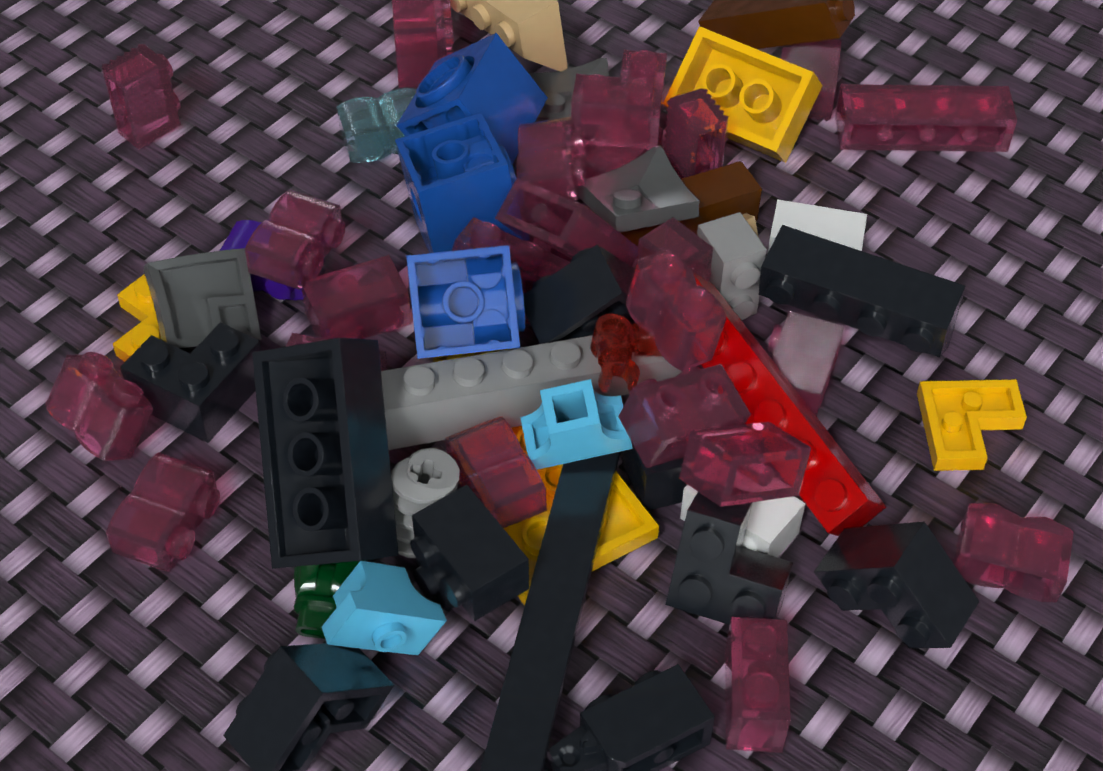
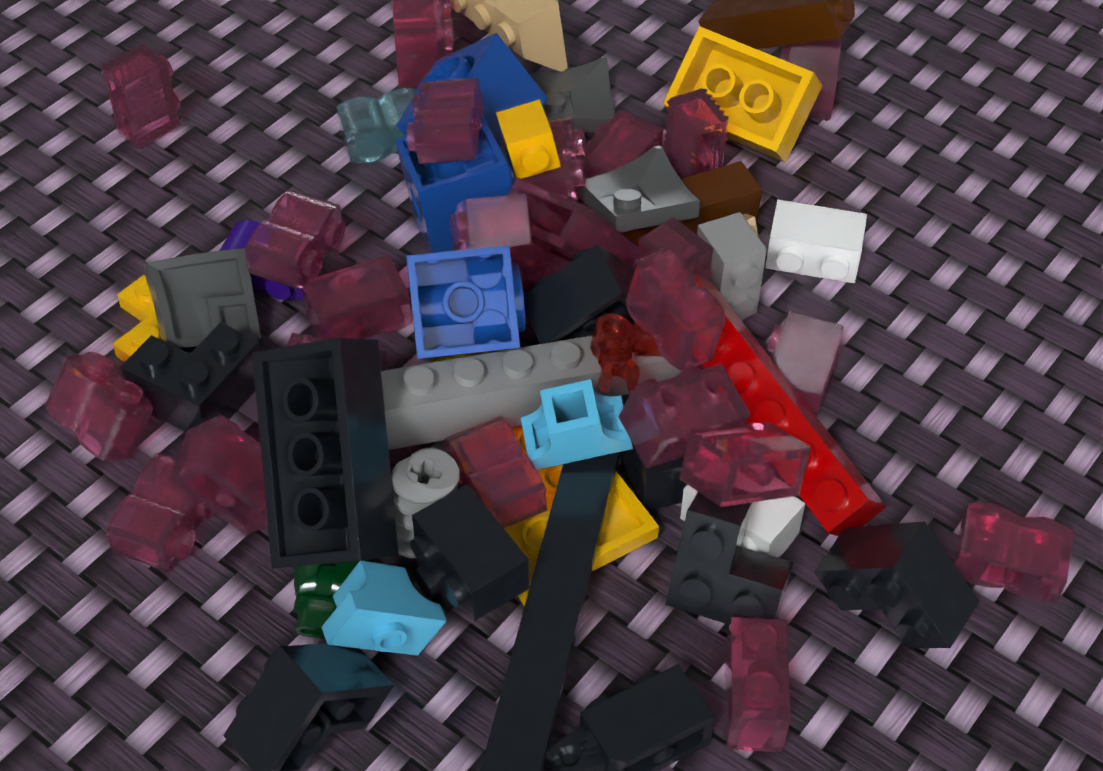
(224, 473): none -> clear pink brick
(446, 121): none -> clear pink brick
(491, 222): none -> clear pink brick
(528, 139): none -> yellow brick
(622, 108): clear pink brick -> none
(861, 291): black slope -> none
(925, 118): clear pink brick -> none
(959, 411): yellow plate -> none

